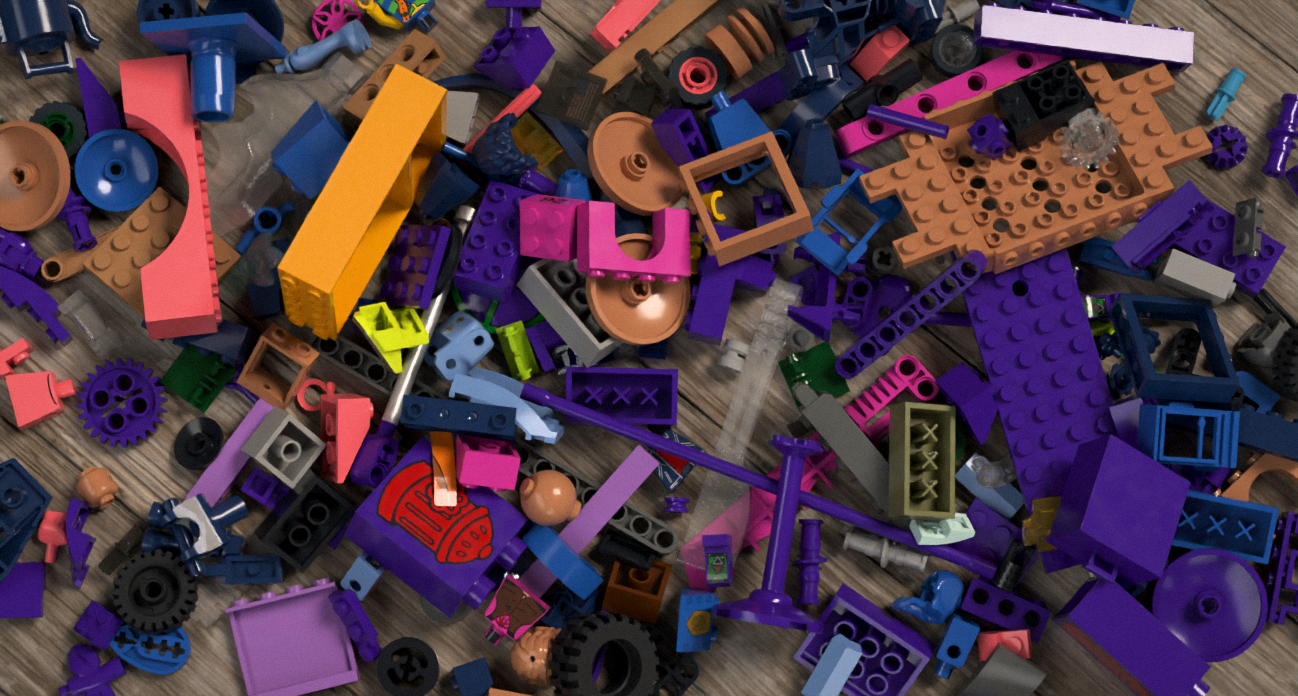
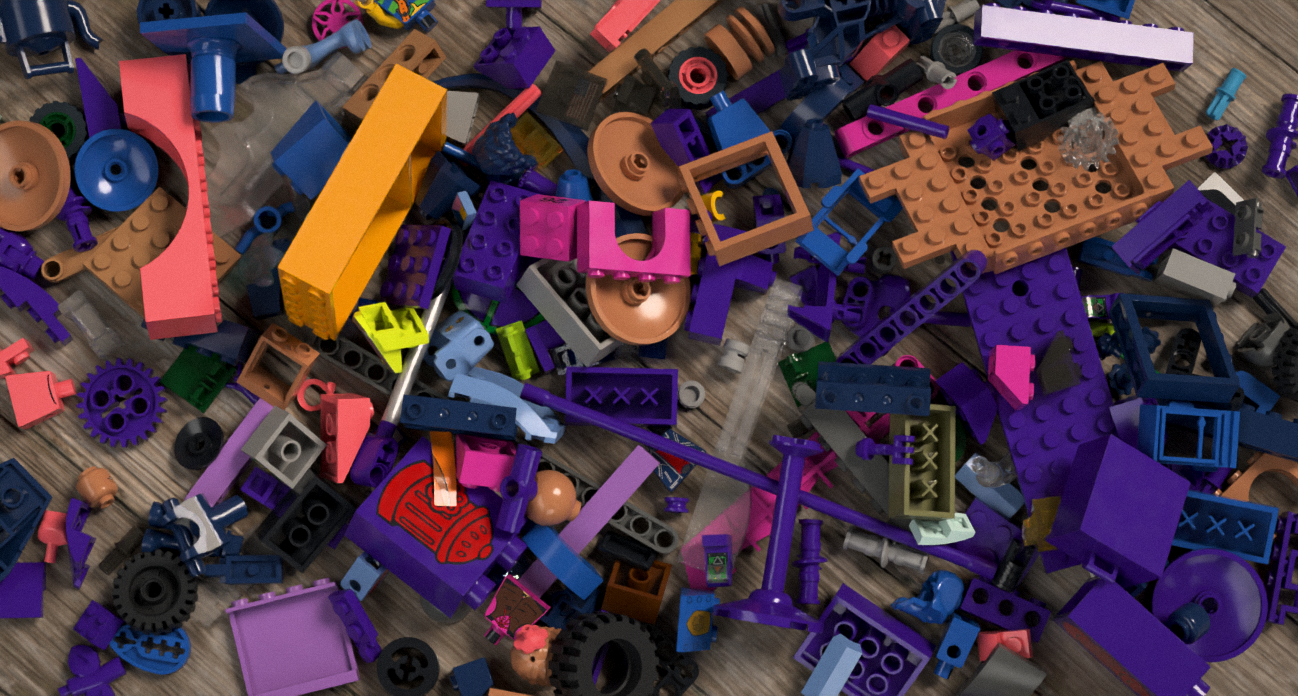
(296, 59): none -> light grey tile
(463, 210): none -> medium blue tile
(518, 488): none -> dark purple piece
(530, 638): none -> coral plant
(691, 394): none -> light grey tile
(867, 449): none -> dark purple hinge
(873, 388): none -> dark blue fence
(936, 72): none -> light grey axle
(1010, 373): none -> dark pink slope
(1056, 368): none -> clear smoke slope
(1189, 622): none -> dark blue head
(1220, 193): none -> sticker

